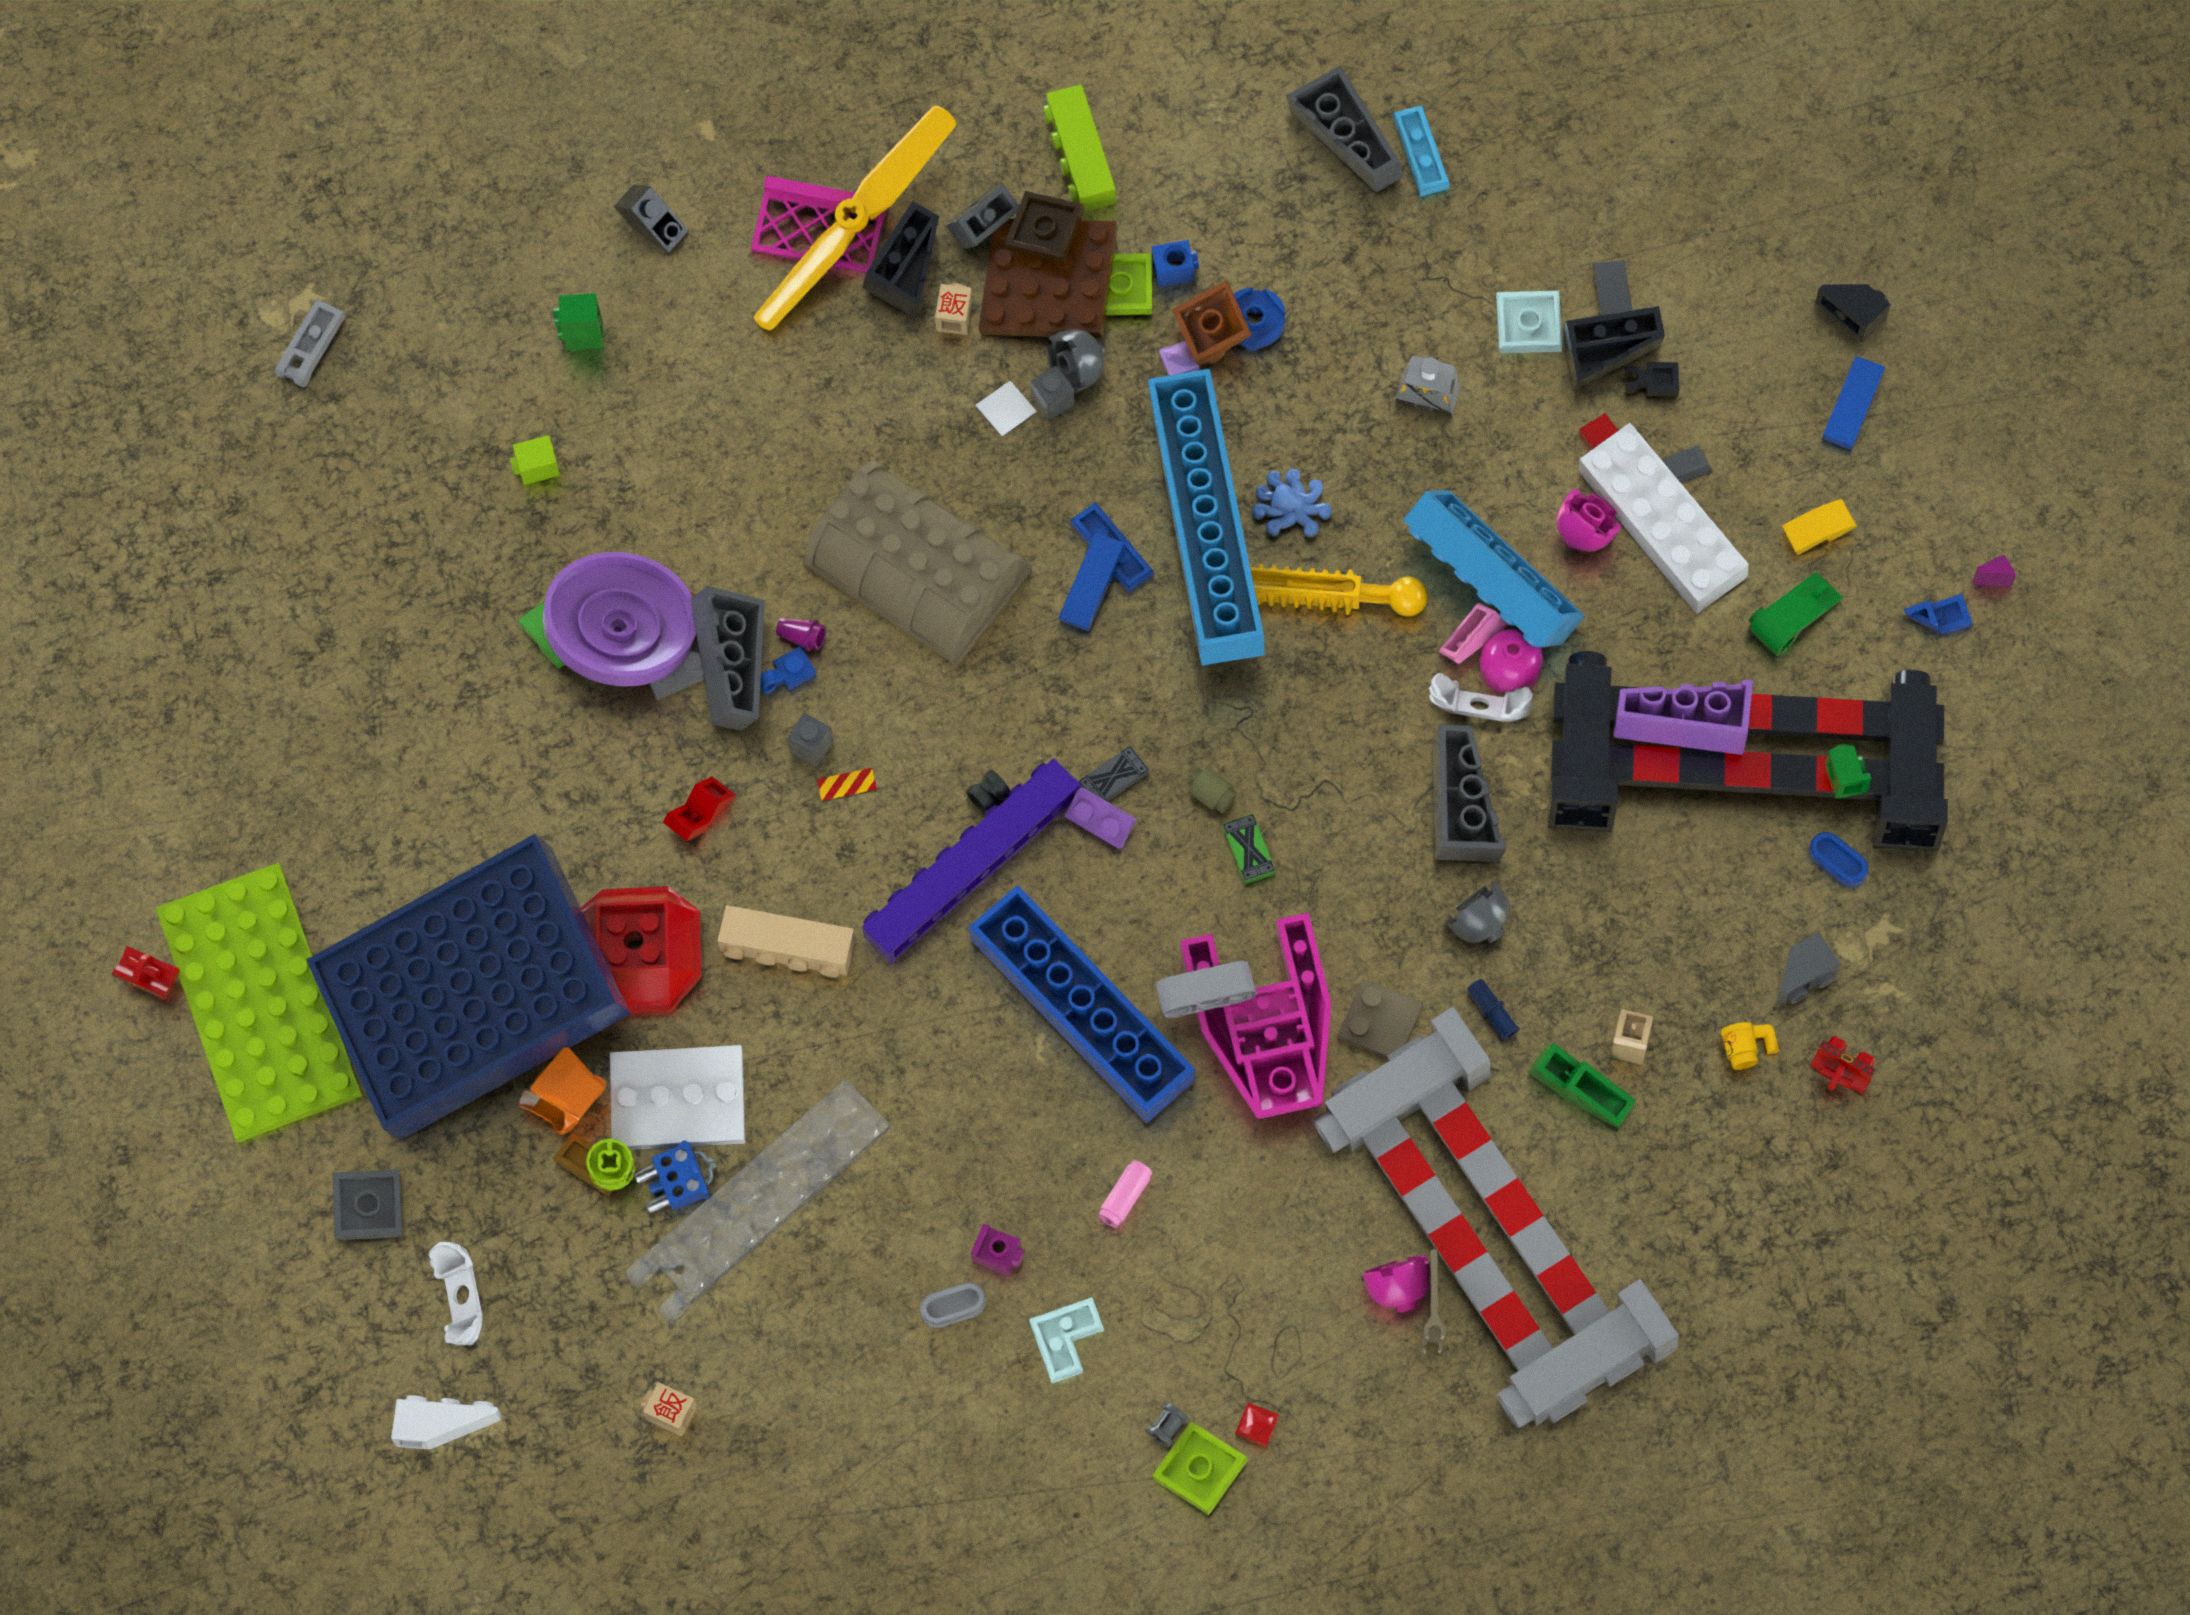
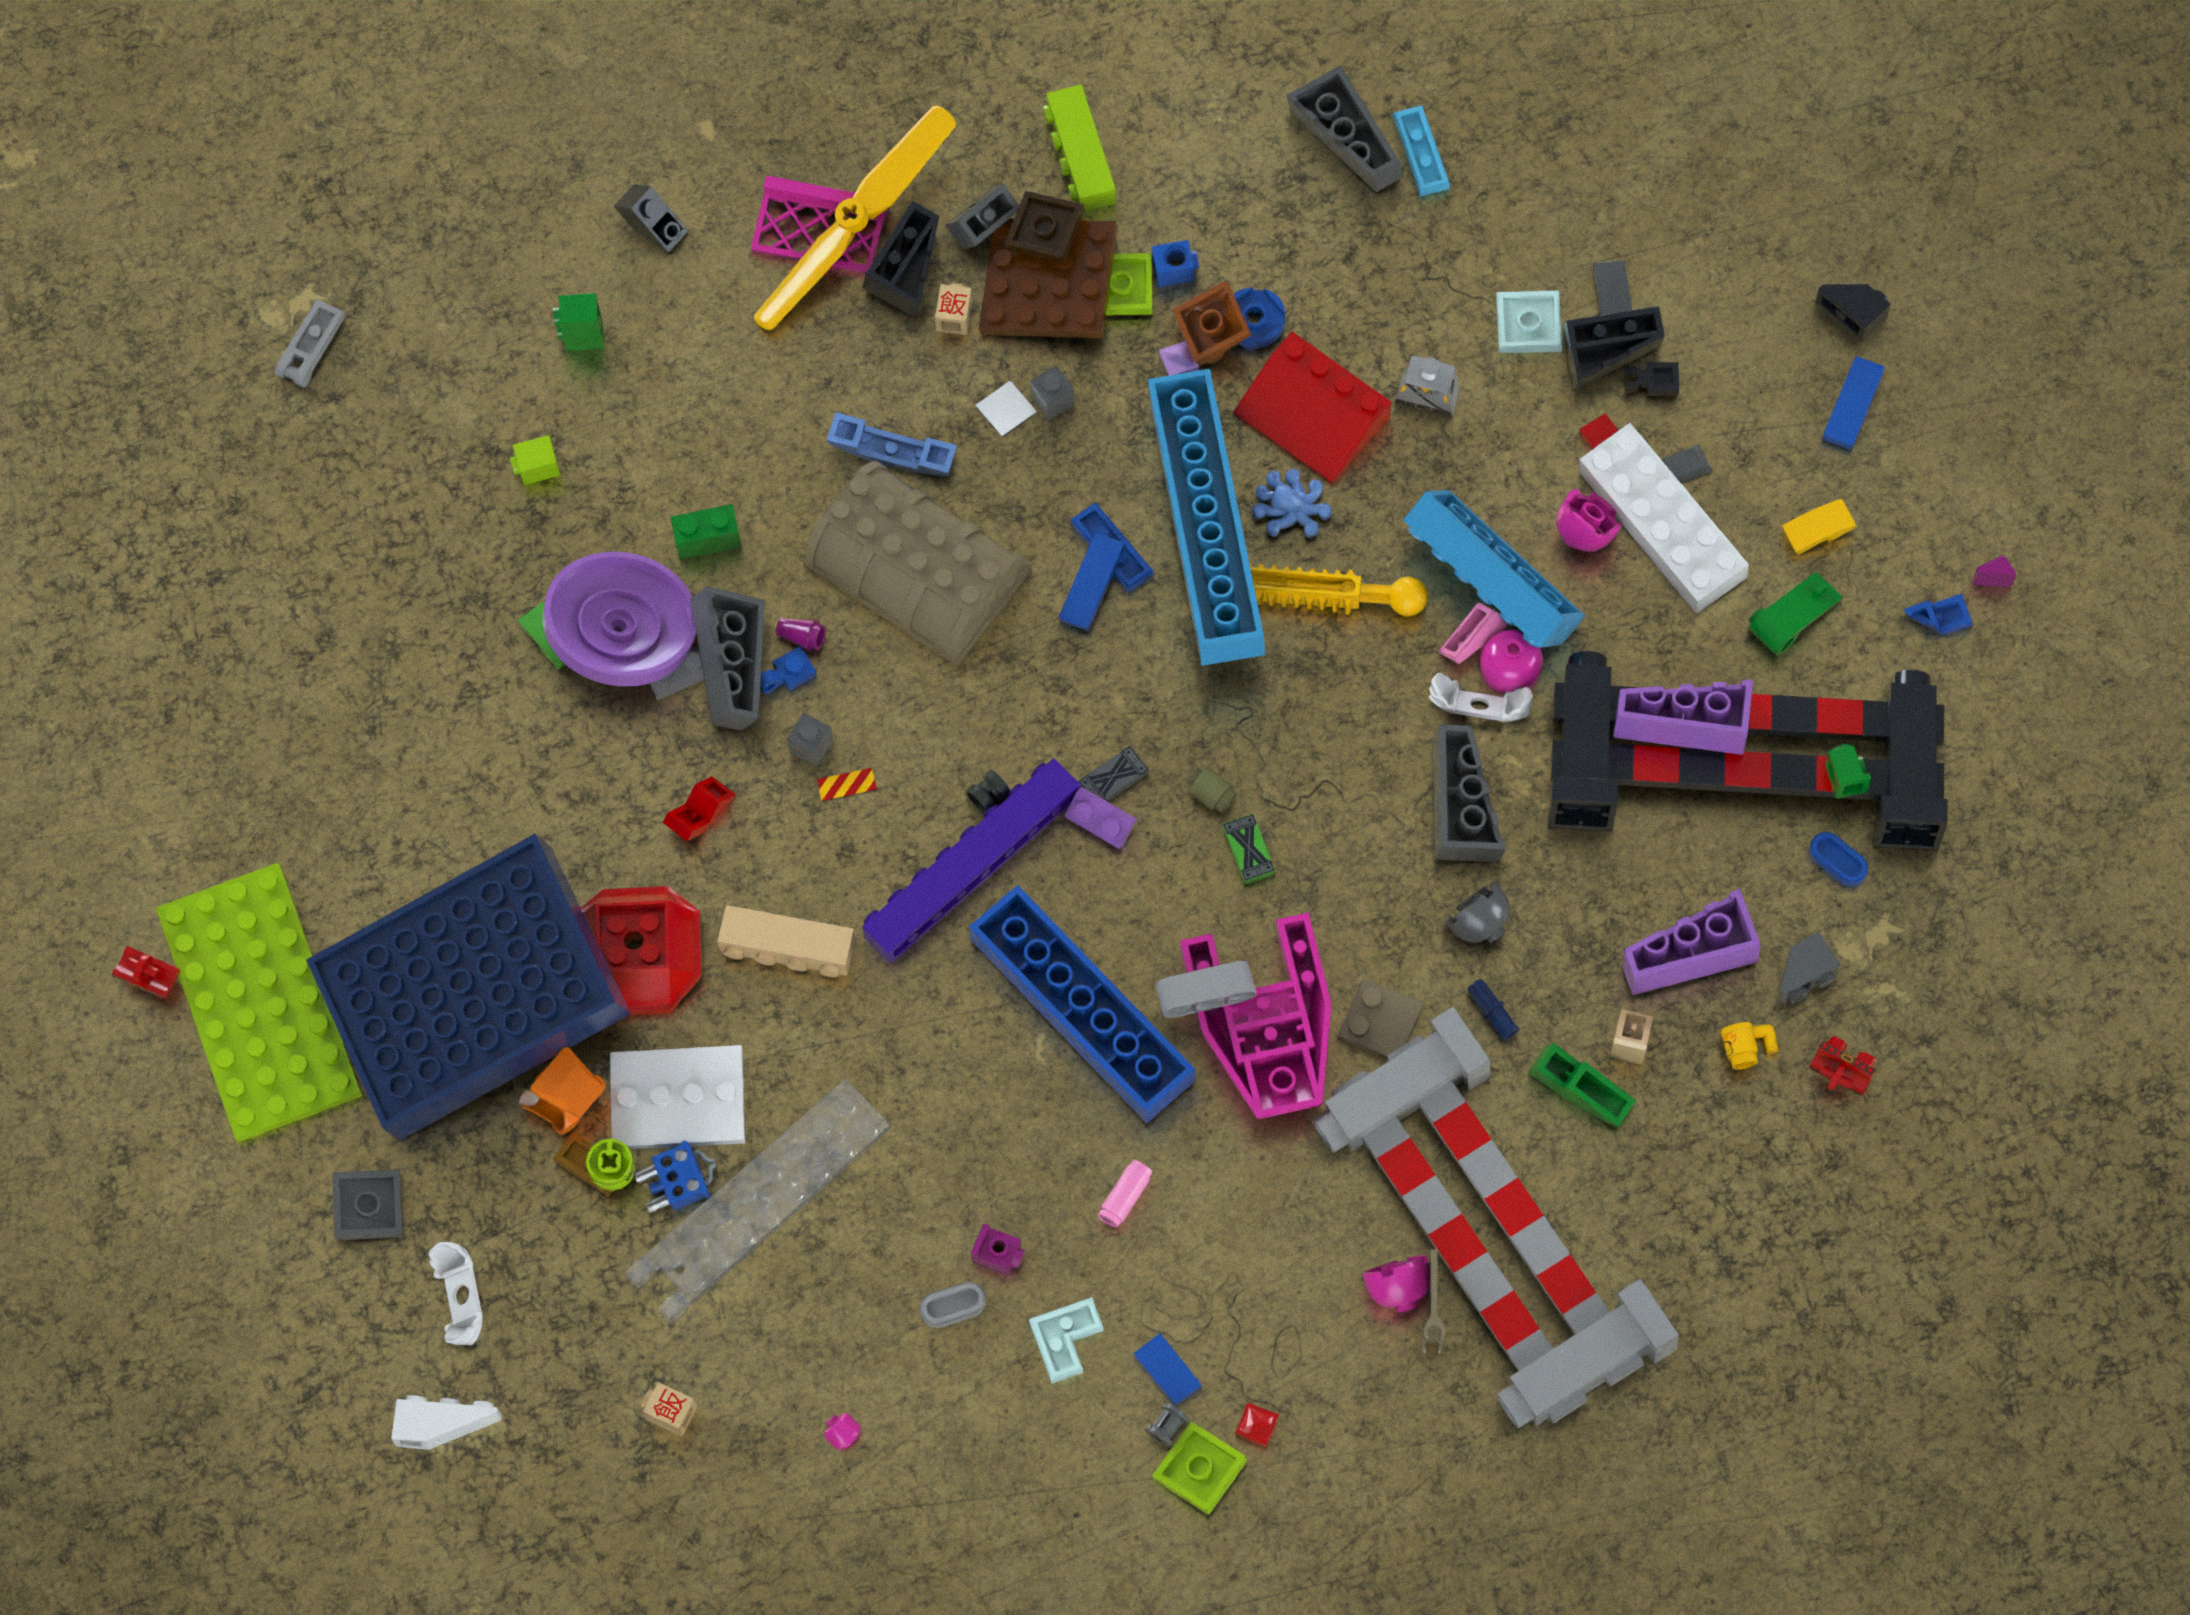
(705, 532): none -> green brick
(842, 1431): none -> dark pink piece
(890, 449): none -> medium blue slope
(1077, 357): dark grey cylinder -> none
(1167, 1370): none -> blue tile
(1313, 408): none -> red slope
(1695, 947): none -> medium lavender wedge

